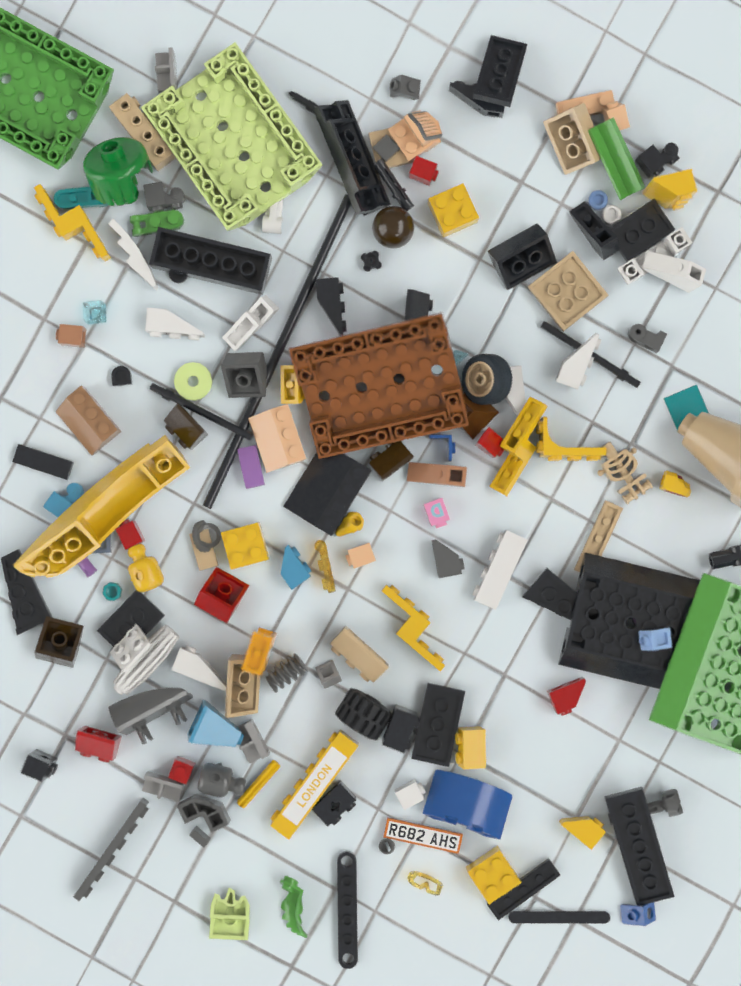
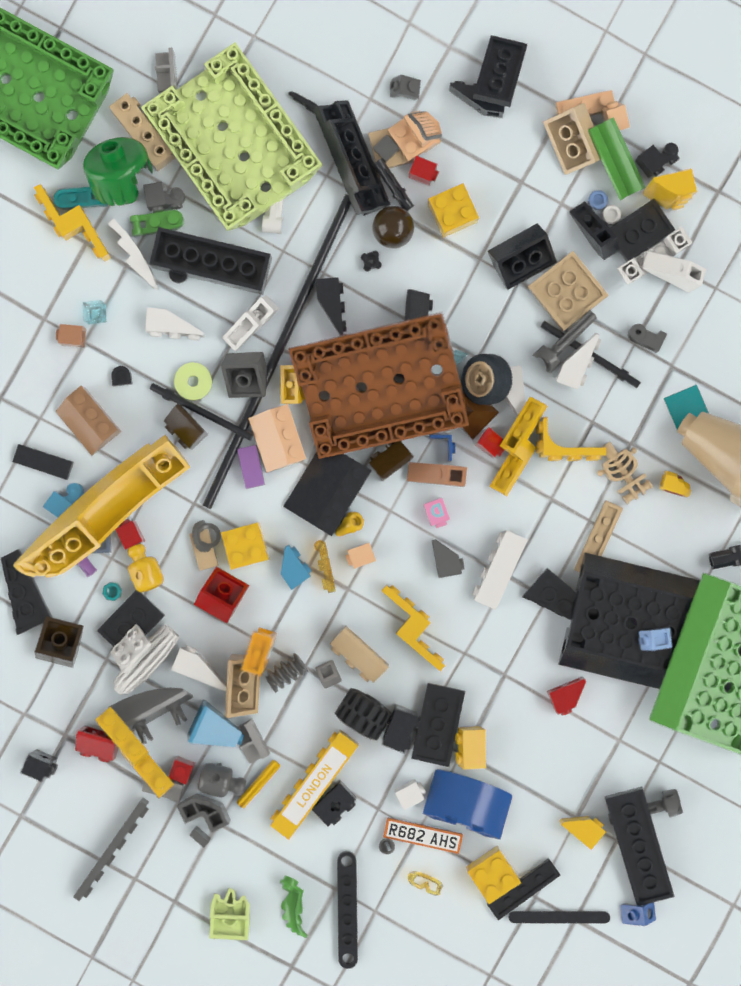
(134, 752): none -> yellow bracket
(550, 355): none -> dark grey piece

